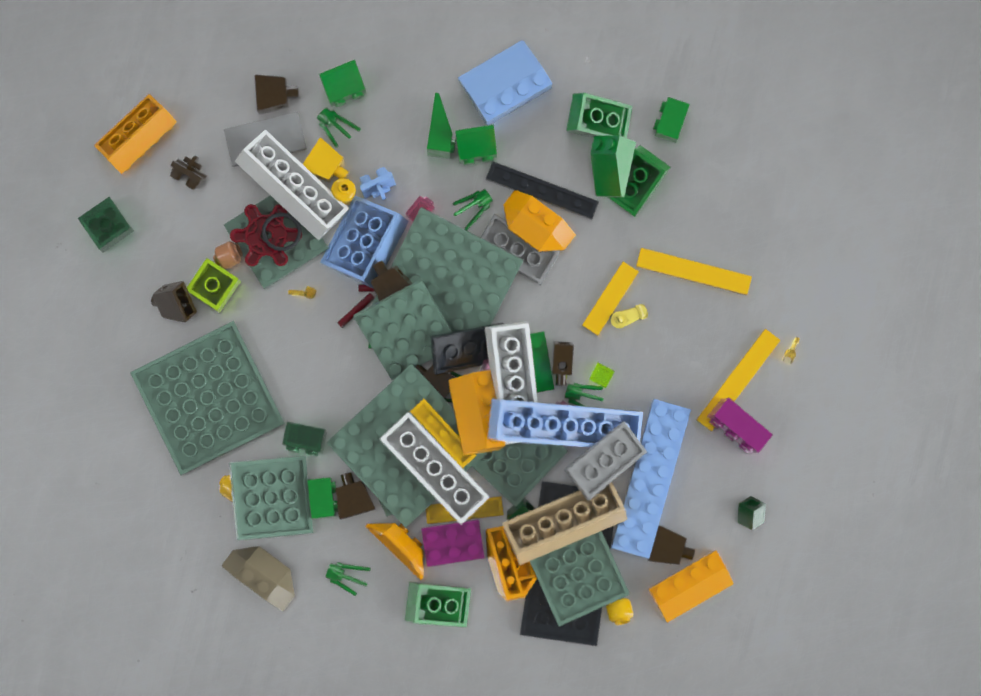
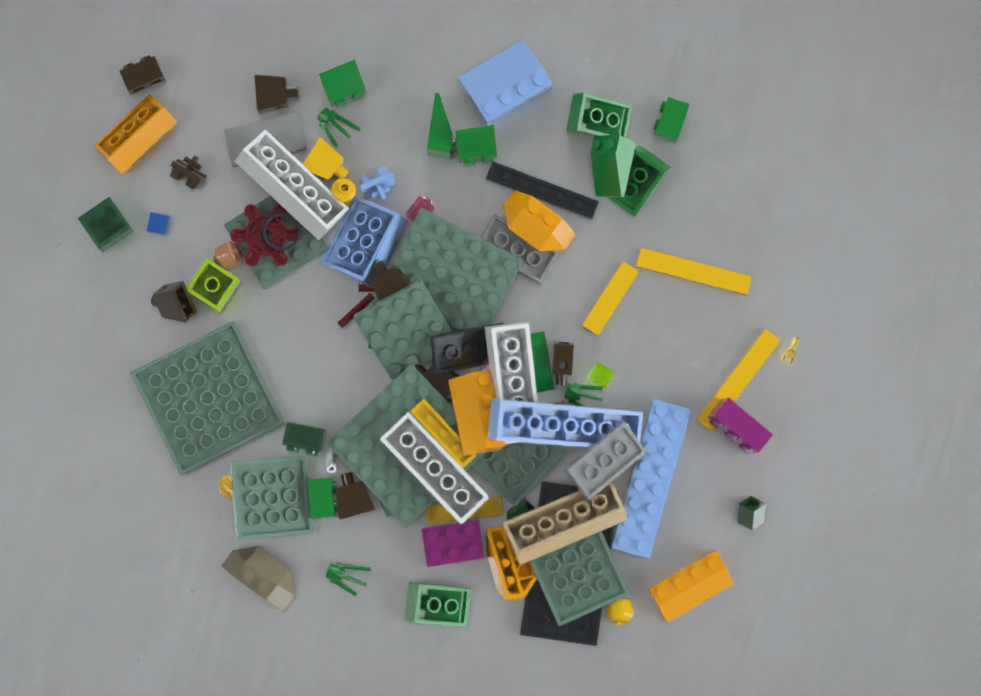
(142, 74): none -> dark brown brick
(158, 223): none -> blue tile
(309, 292): clear yellow hand -> none
(330, 460): none -> white arm
(401, 545): light orange wedge -> none
(481, 199): green plant -> none
(625, 317): light yellow piece -> none
(669, 547): dark brown torso -> none

